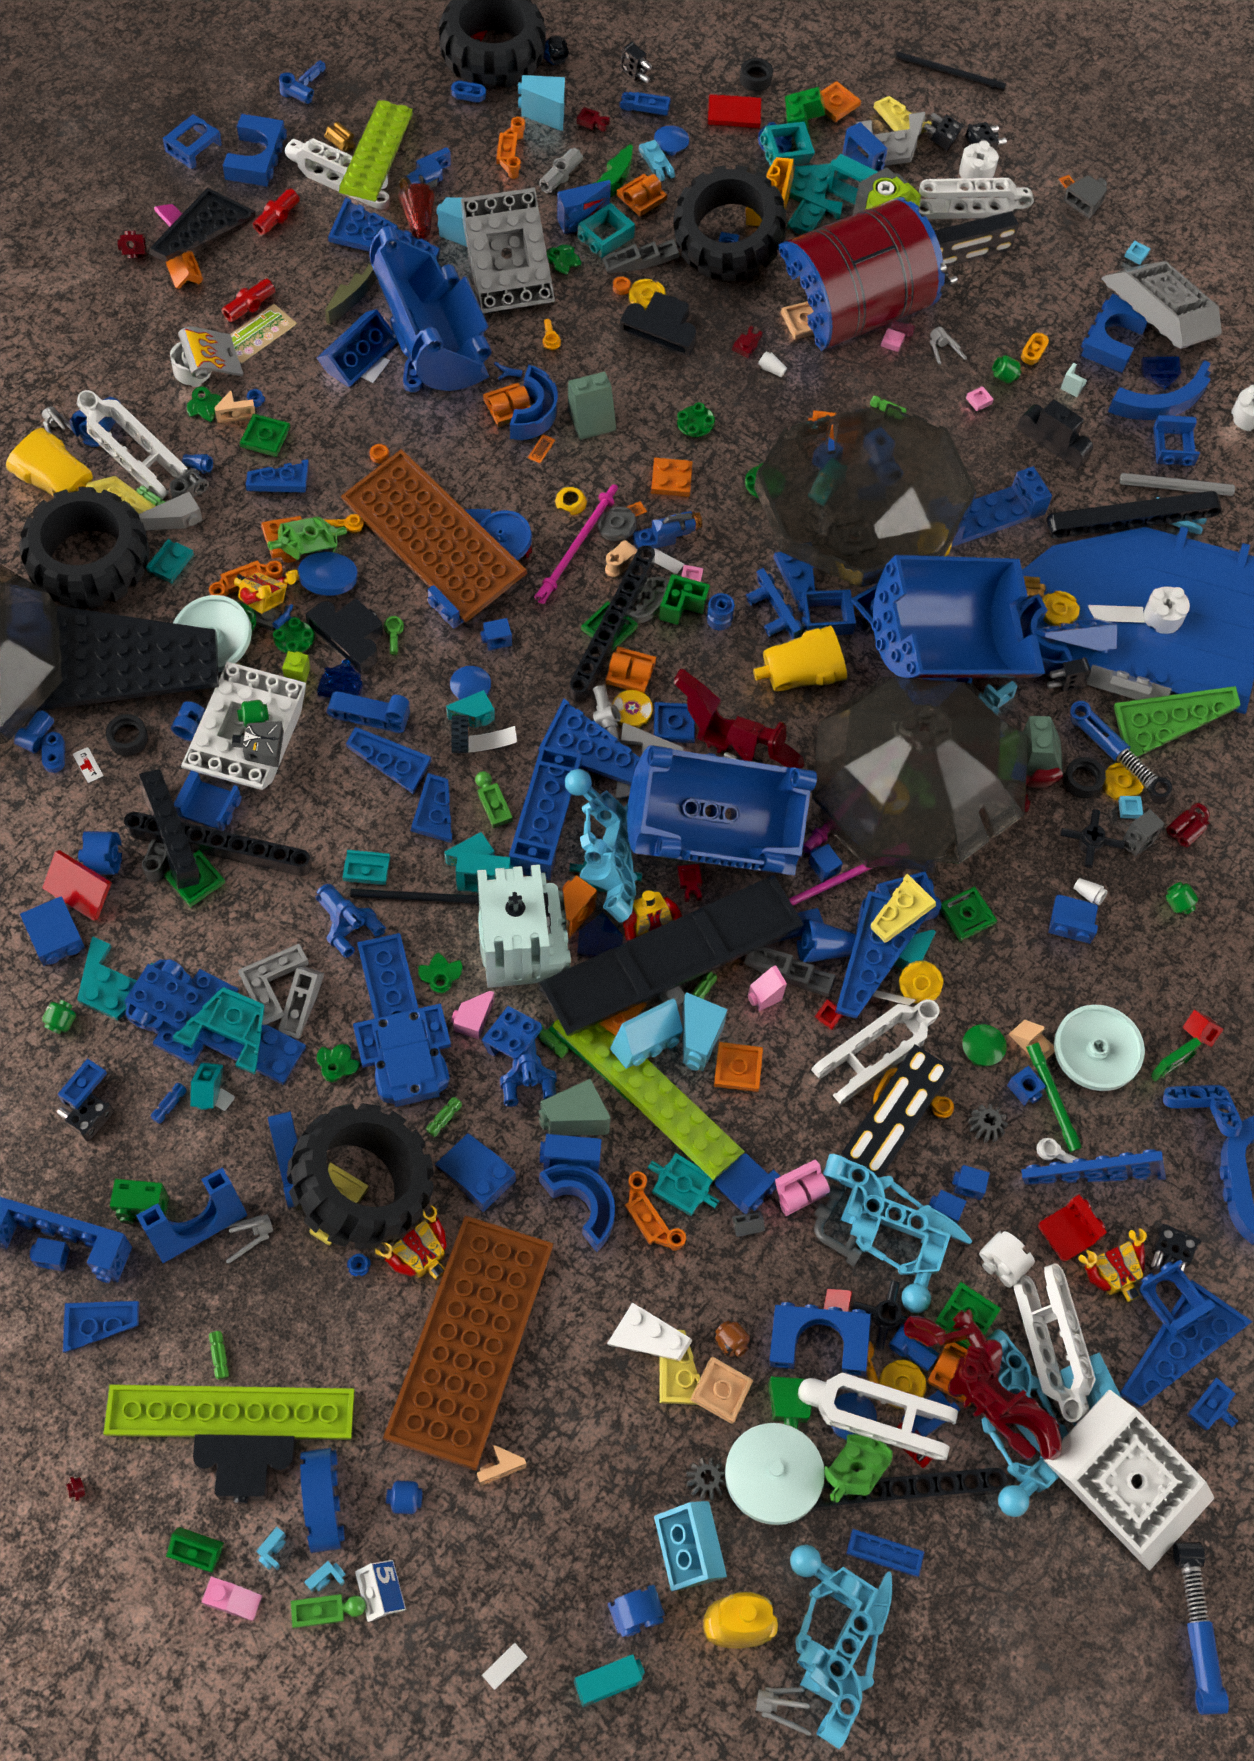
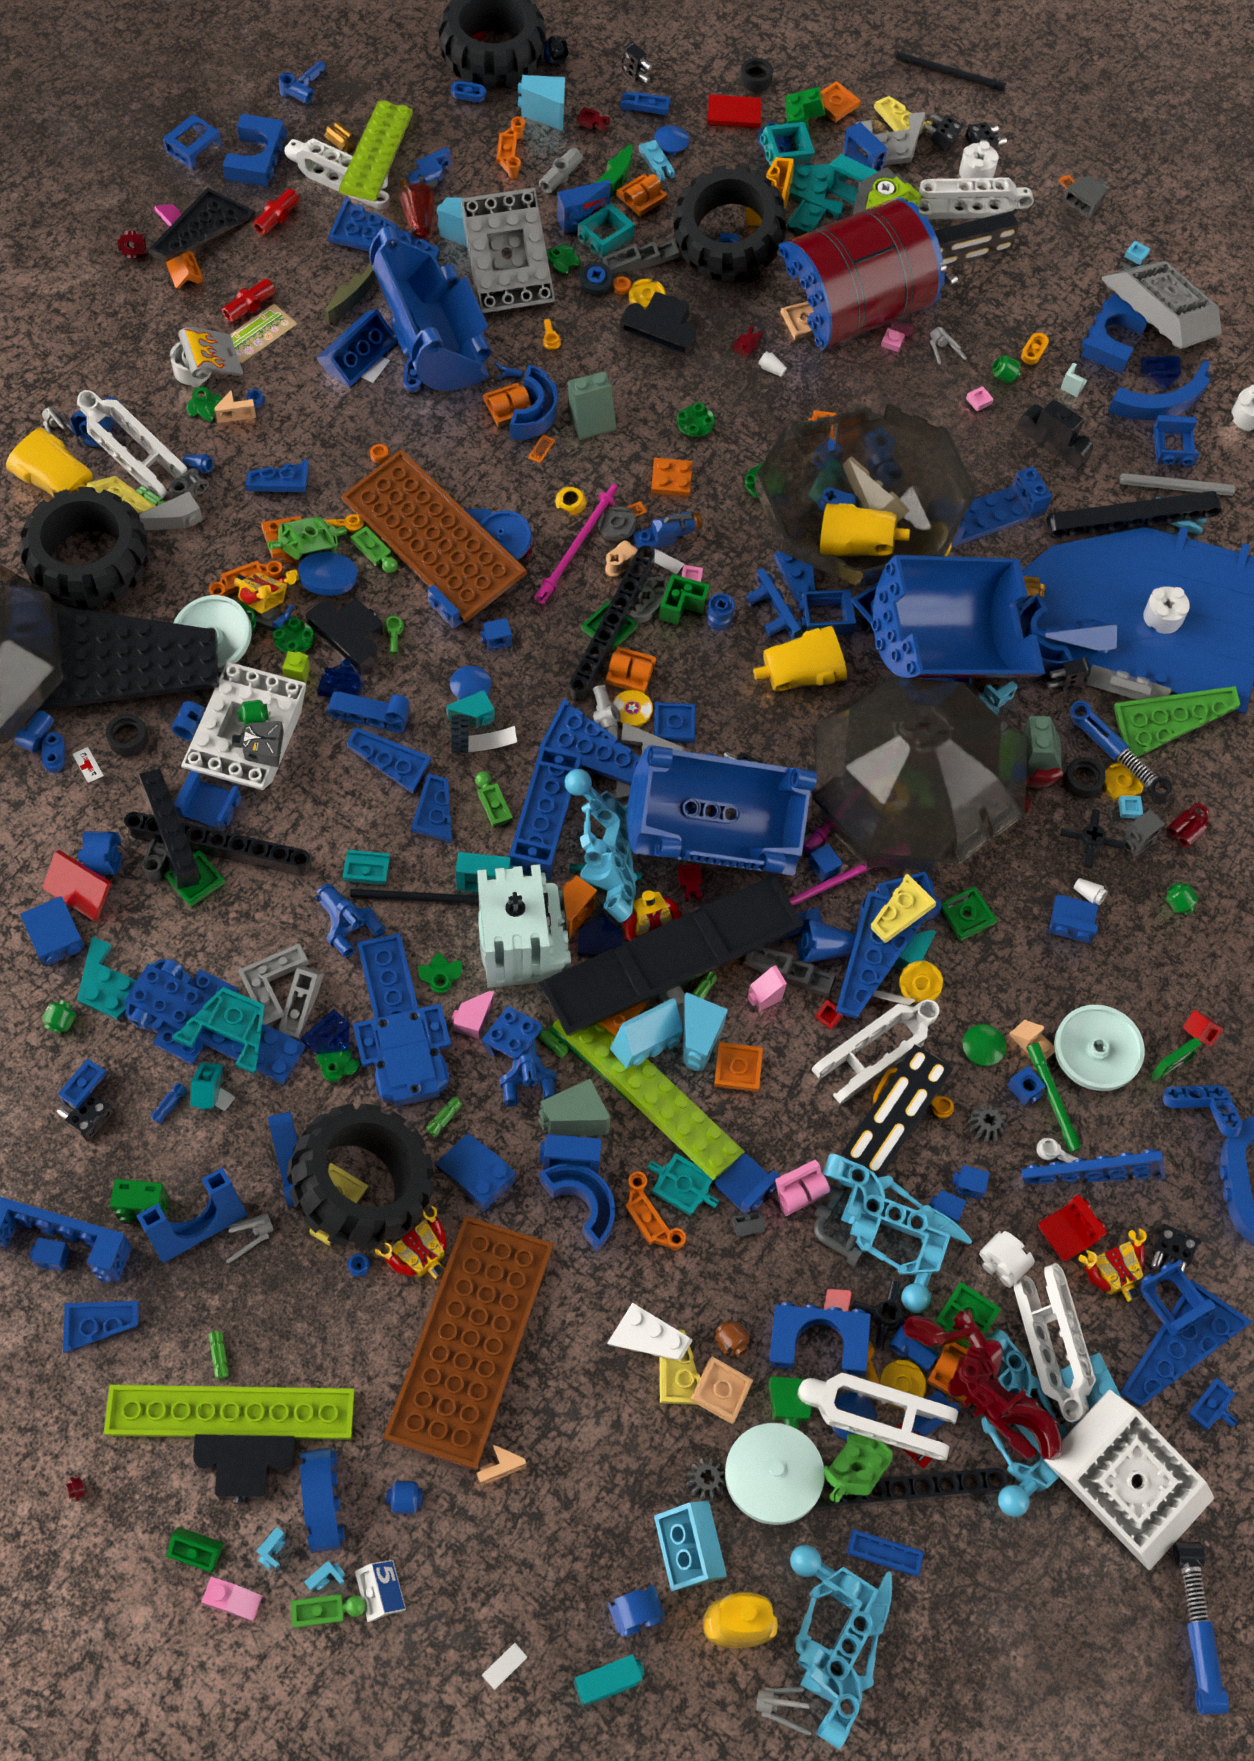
(170, 561): teal plate -> none
(265, 435): green plate -> none
(328, 1035): none -> clear blue slope
(374, 549): none -> bright green plate
(476, 844): teal slope -> none
(595, 285): none -> black wheel
(740, 733): dark red piece -> none
(836, 497): none -> blue piece
(859, 531): none -> yellow torso
(870, 492): none -> dark tan wedge
(877, 402): bright green axle -> none
(1061, 608): yellow tile -> none
(1117, 613): white sticker -> none

